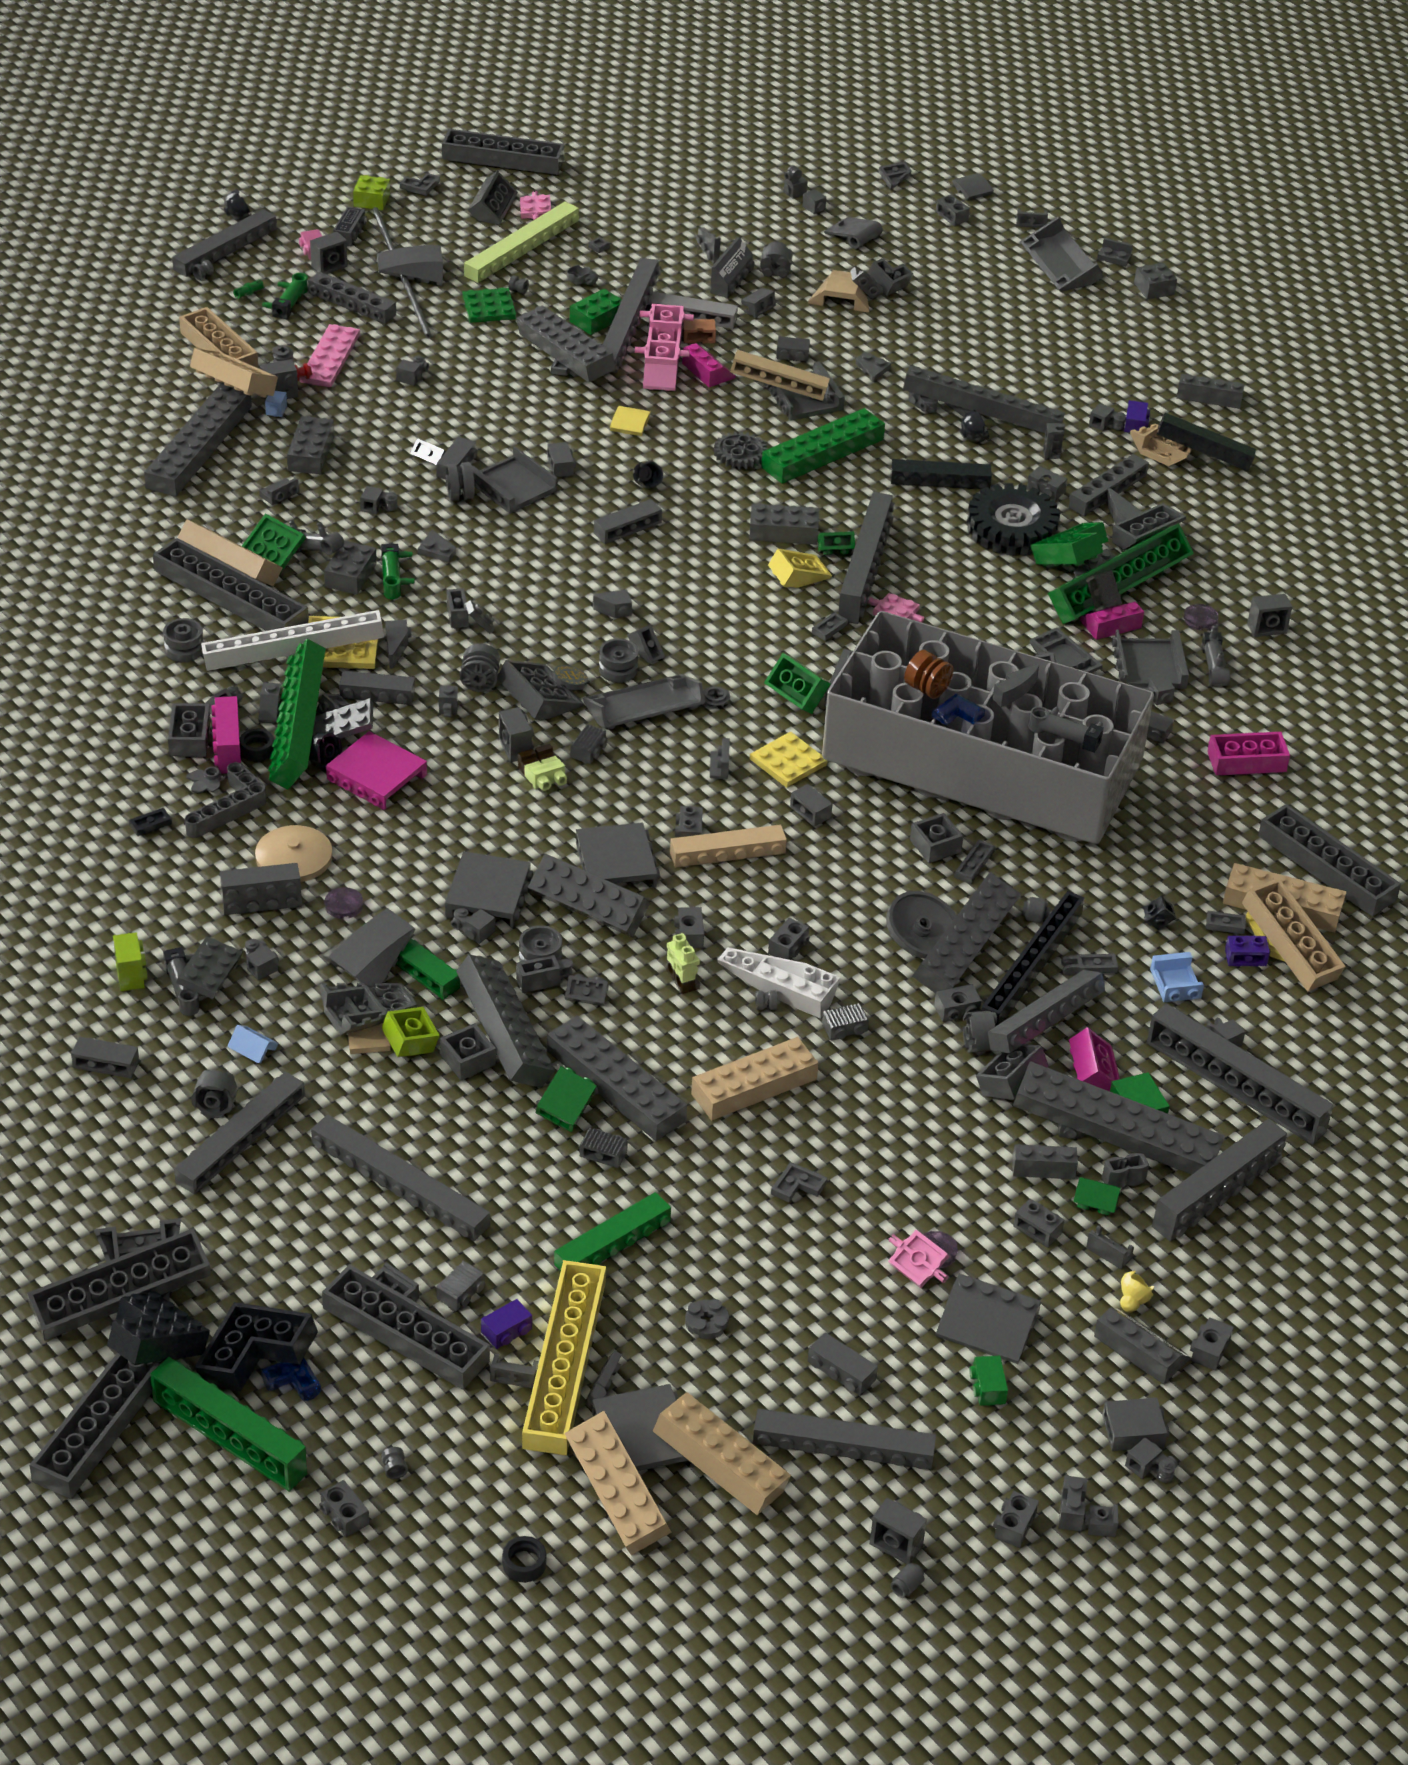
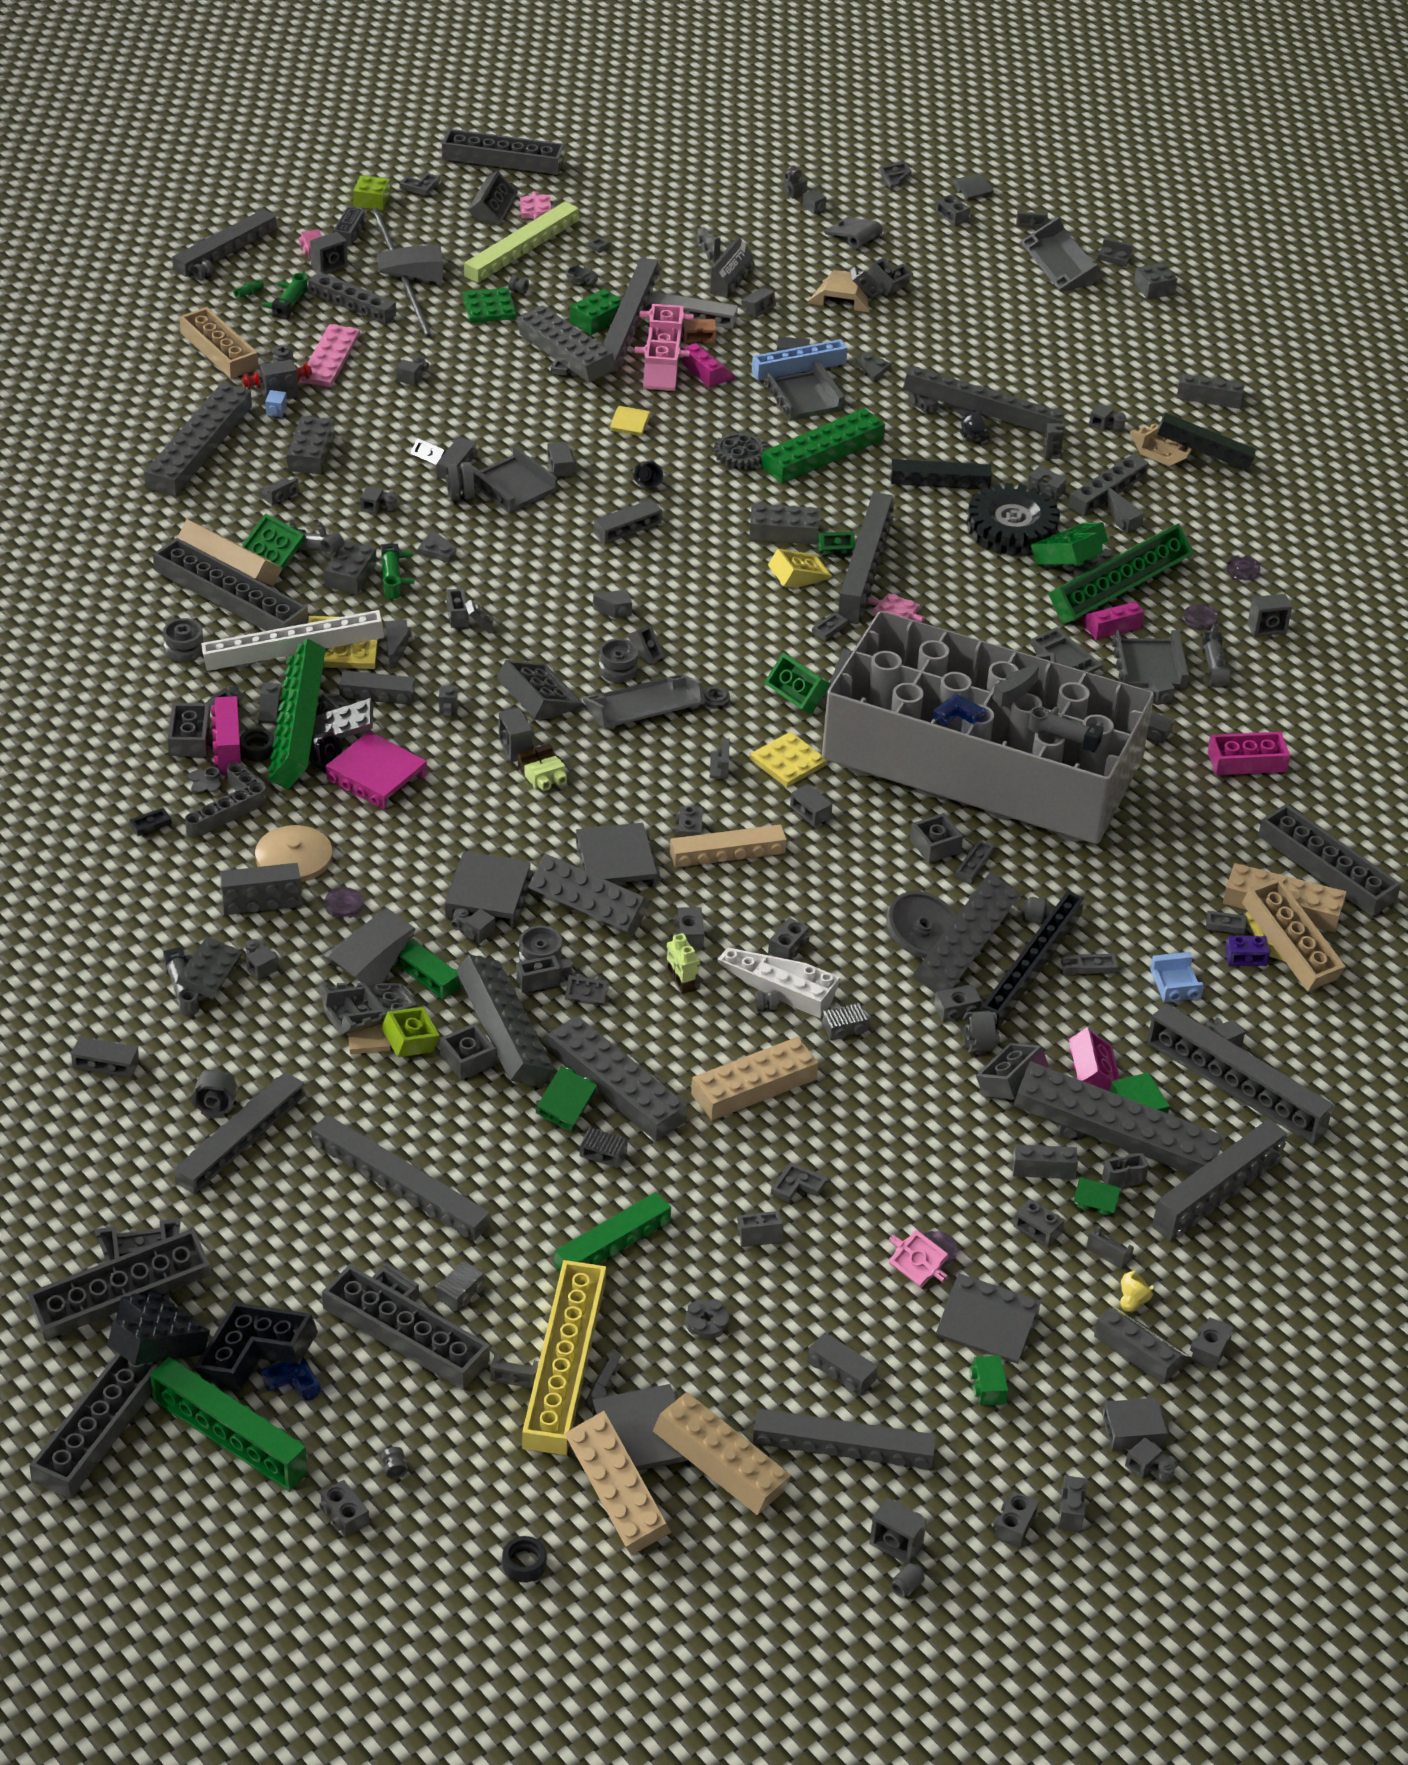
(130, 961): lime brick -> none
(233, 372): tan brick -> none
(236, 206): black cylinder -> none
(251, 1043): light blue panel -> none
(480, 667): dark grey wheel -> none
(506, 1324): dark purple brick -> none
(570, 677): dark grey tile -> none
(588, 744): dark grey brick -> none
(760, 1228): none -> dark grey hinge
(776, 260): dark grey brick -> none
(779, 375): tan brick -> none
(799, 359): none -> light blue brick
(928, 674): dark orange wheel -> none
(1046, 1011): dark grey brick -> none
(1102, 1520): dark grey brick -> none
(1104, 590): clear smoke brick -> none
(1136, 416): dark purple brick -> none
(1145, 525): dark grey slope -> none
(1159, 913): black brick -> none
(1243, 568): none -> clear purple tile

